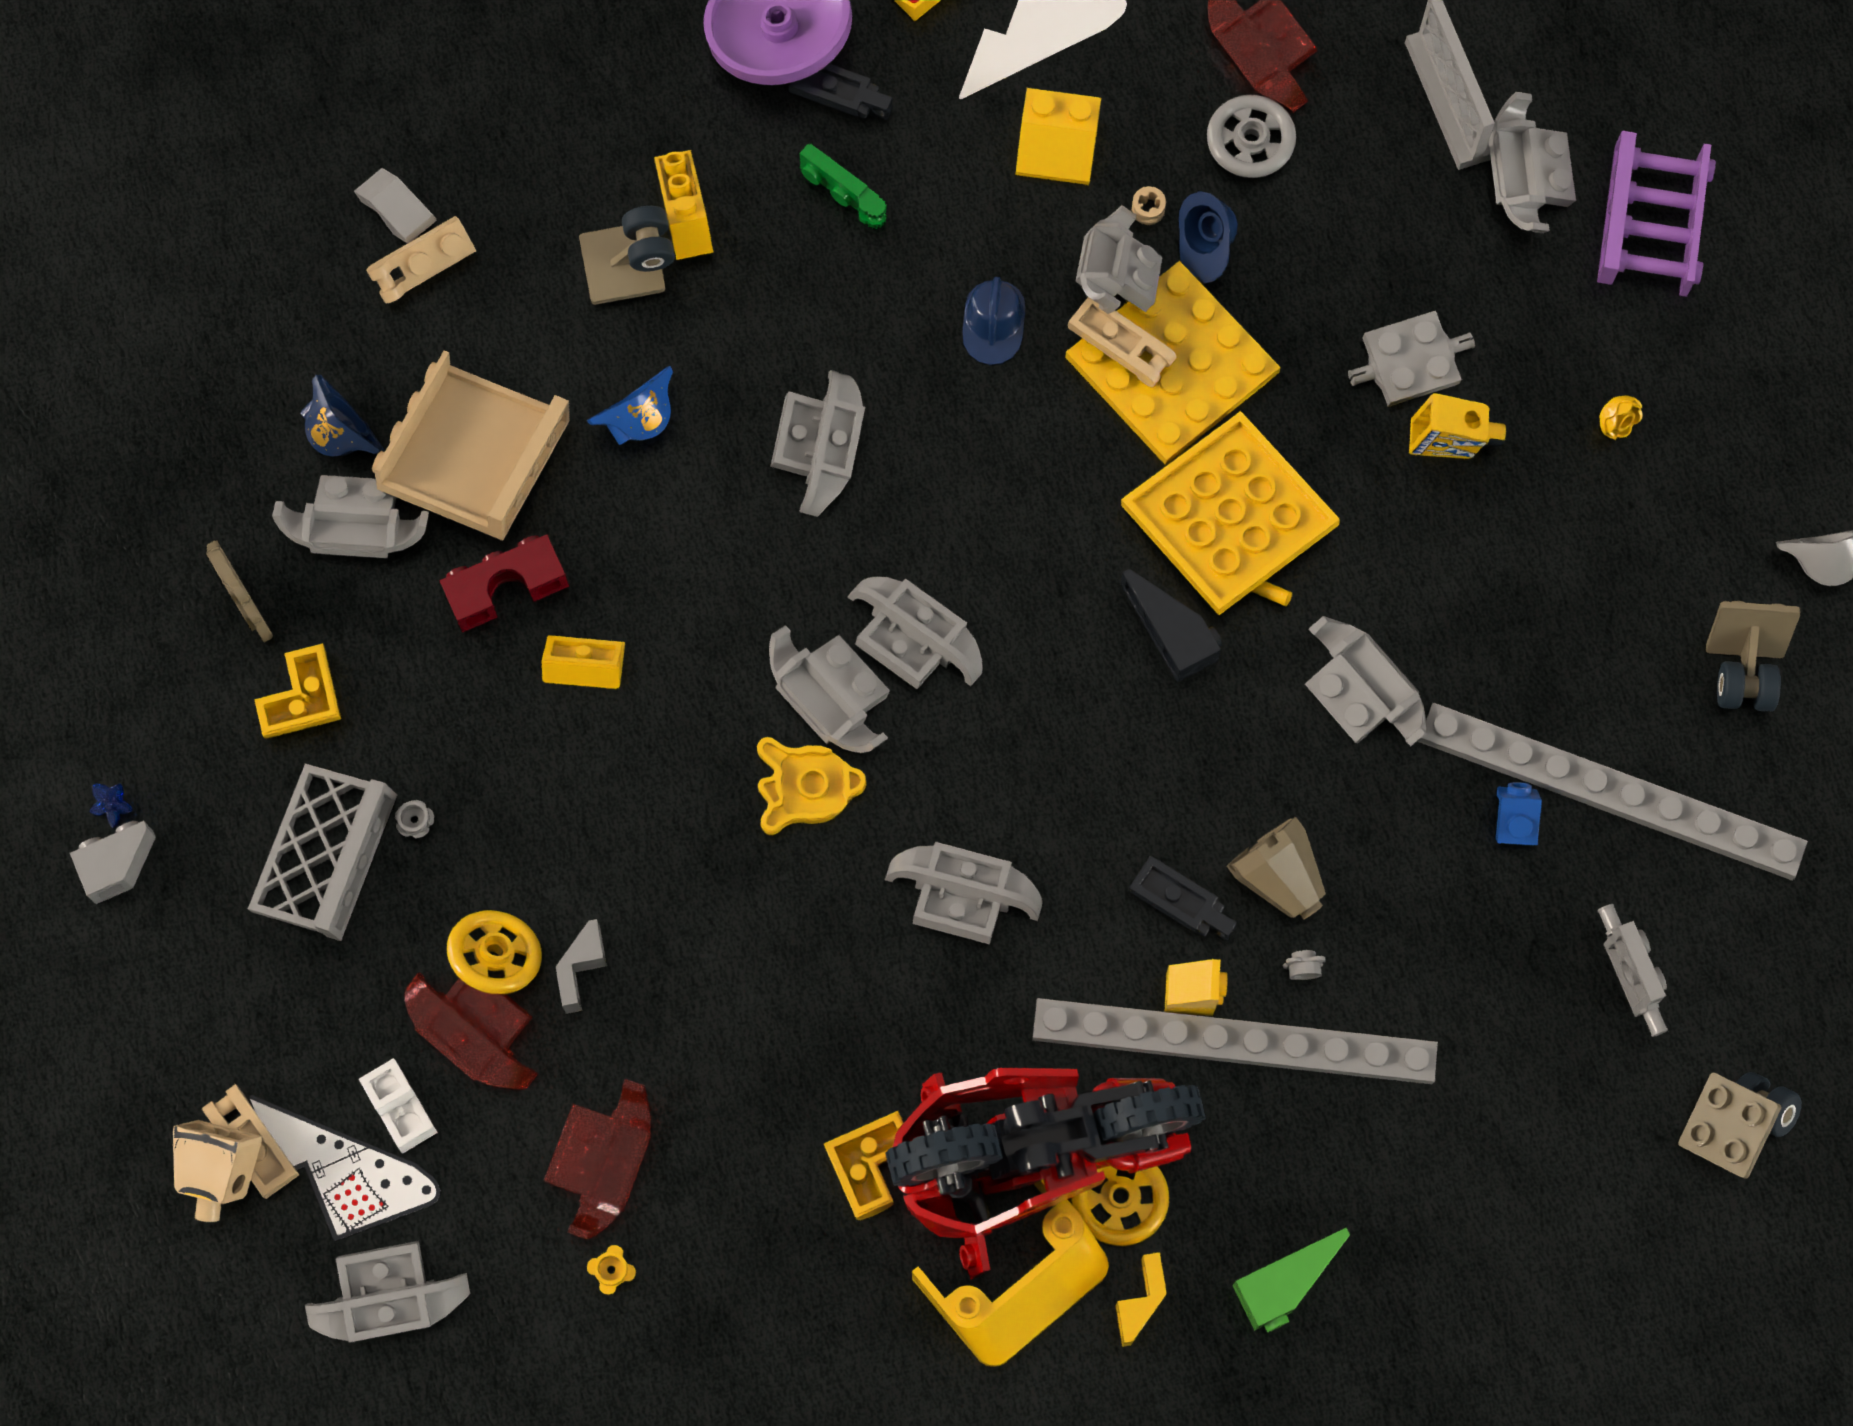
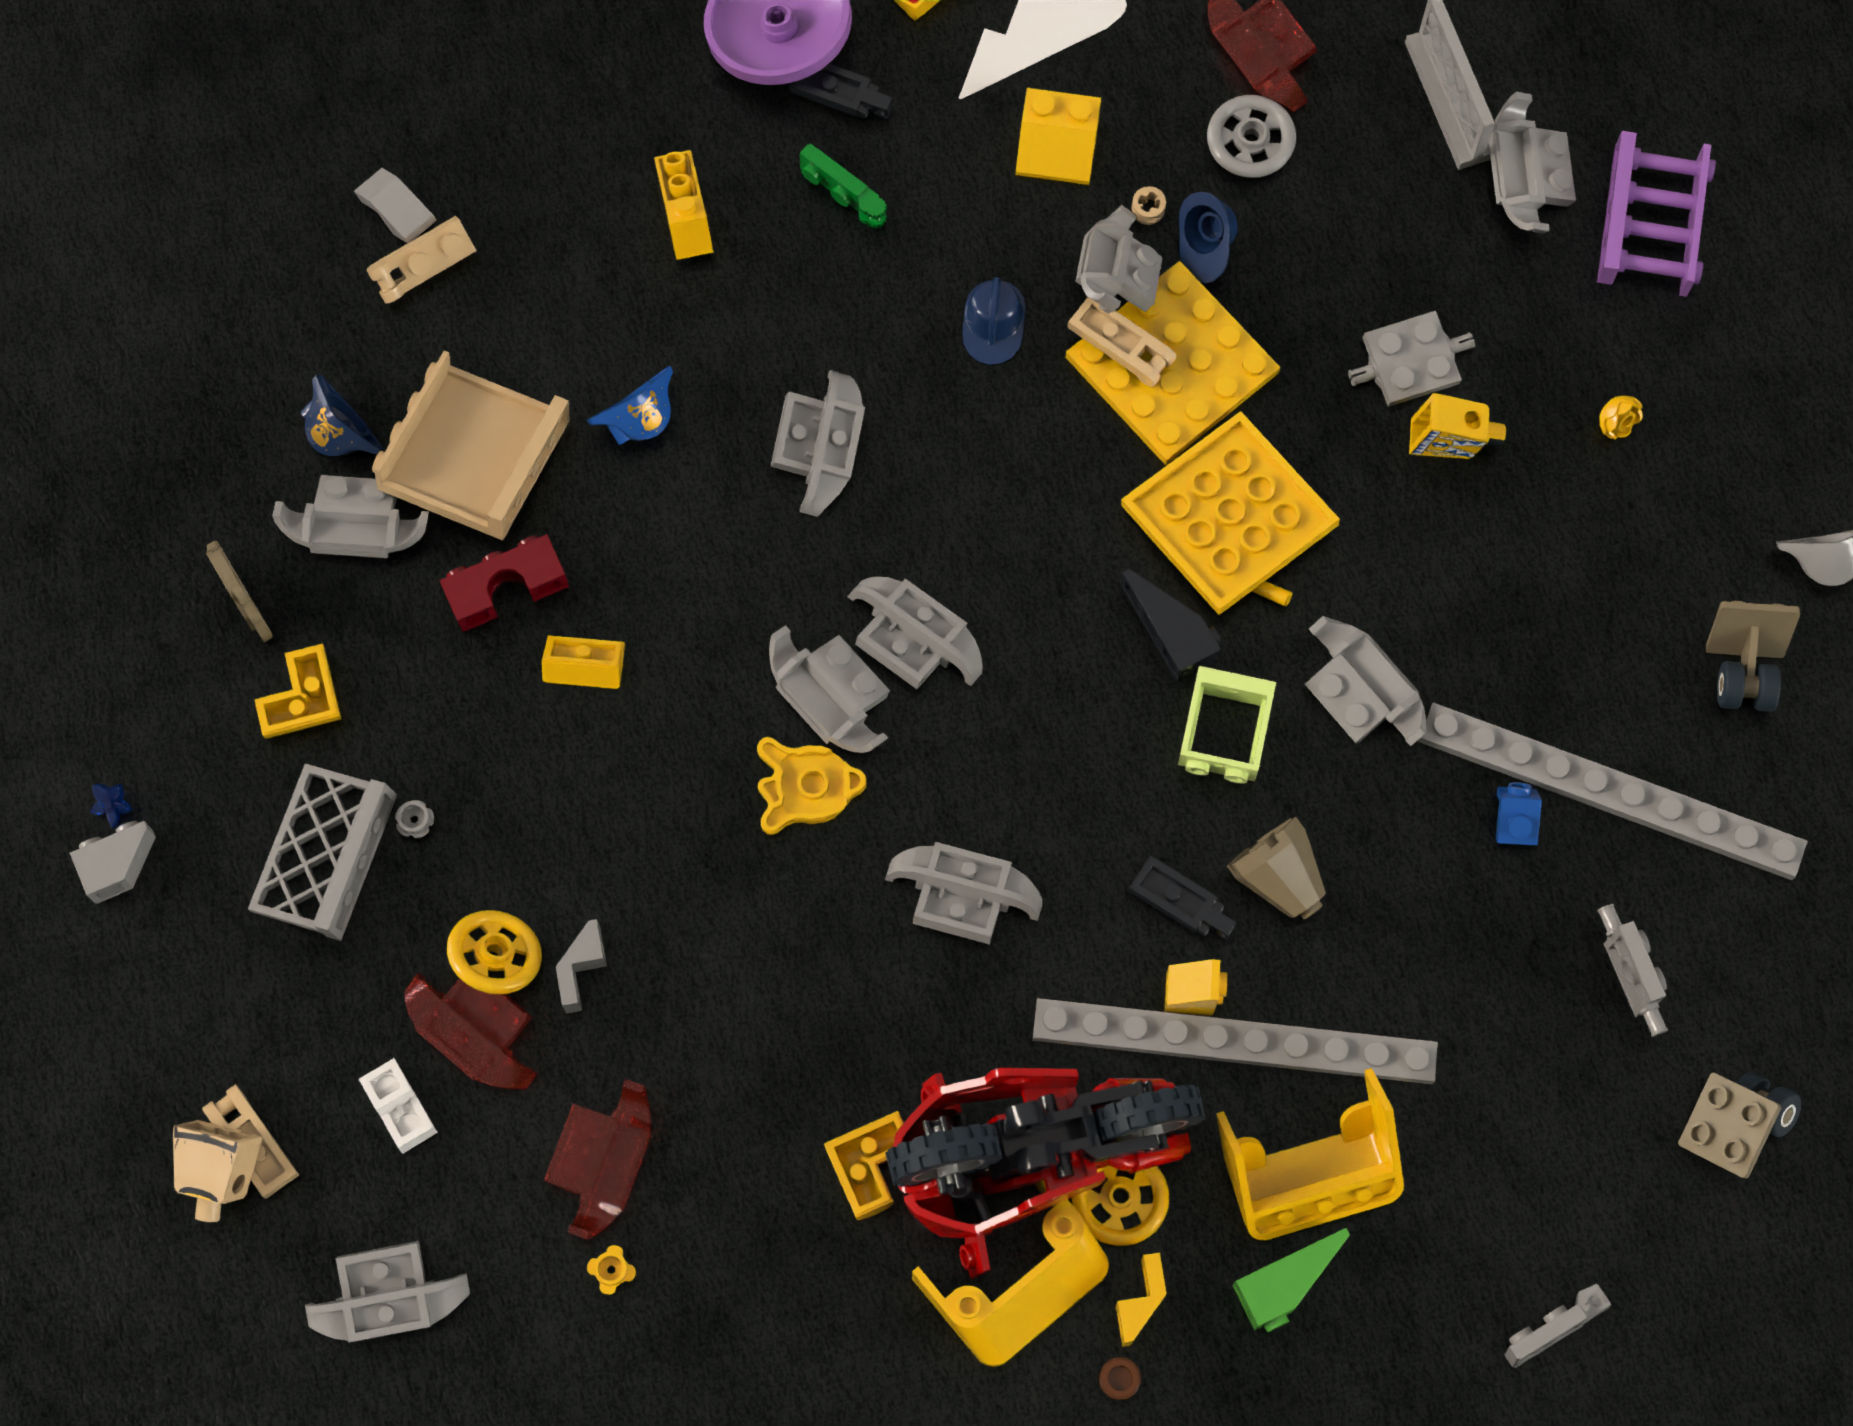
(350, 1178): sticker -> none
(628, 258): dark tan plate -> none
(1119, 1378): none -> reddish brown tile
(1235, 688): none -> yellowish green window
(1304, 965): light grey plate -> none
(1321, 1177): none -> yellow windscreen
(1558, 1325): none -> light grey hinge

